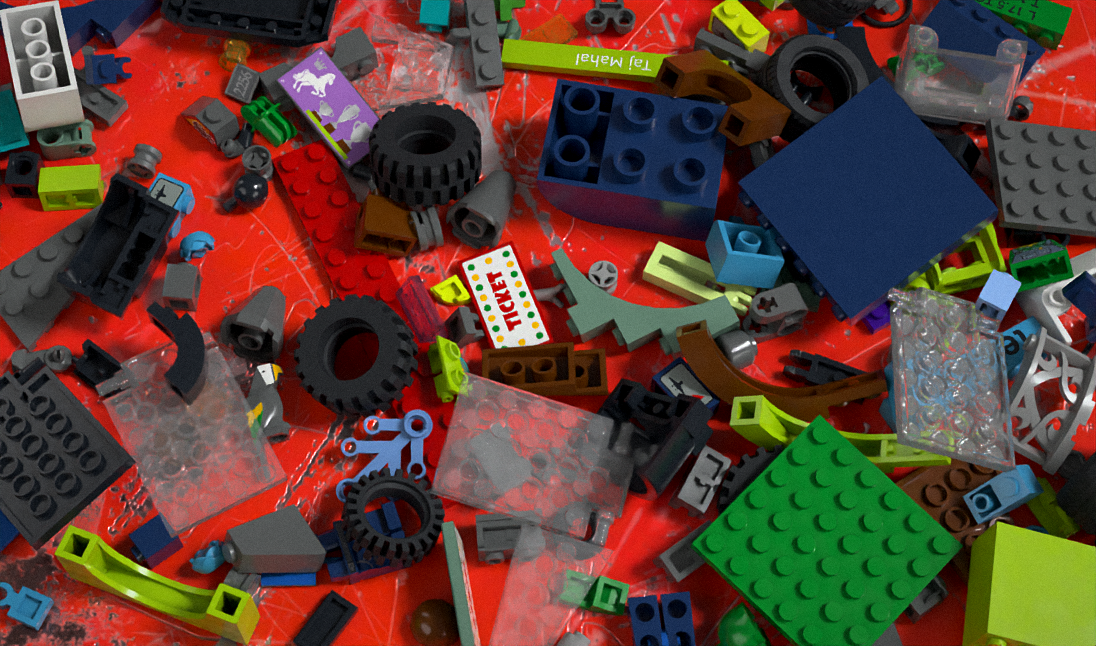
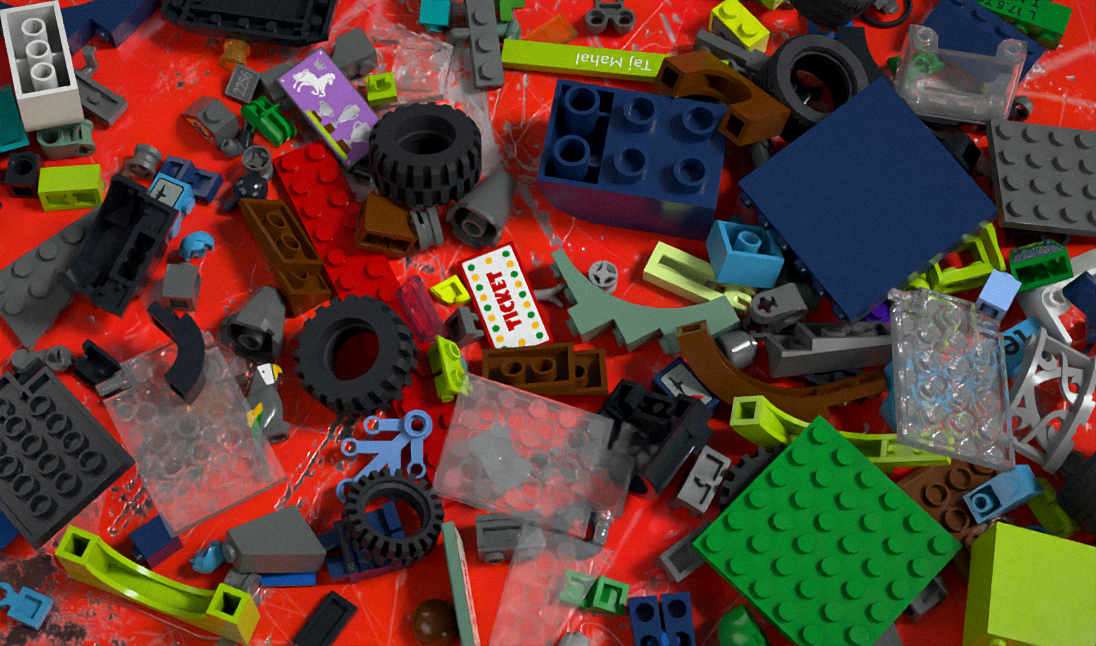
(105, 68): dark blue plate -> none
(202, 182): none -> dark blue slope
(286, 253): none -> reddish brown slope
(381, 89): none -> lime tile
(828, 347): none -> dark grey slope

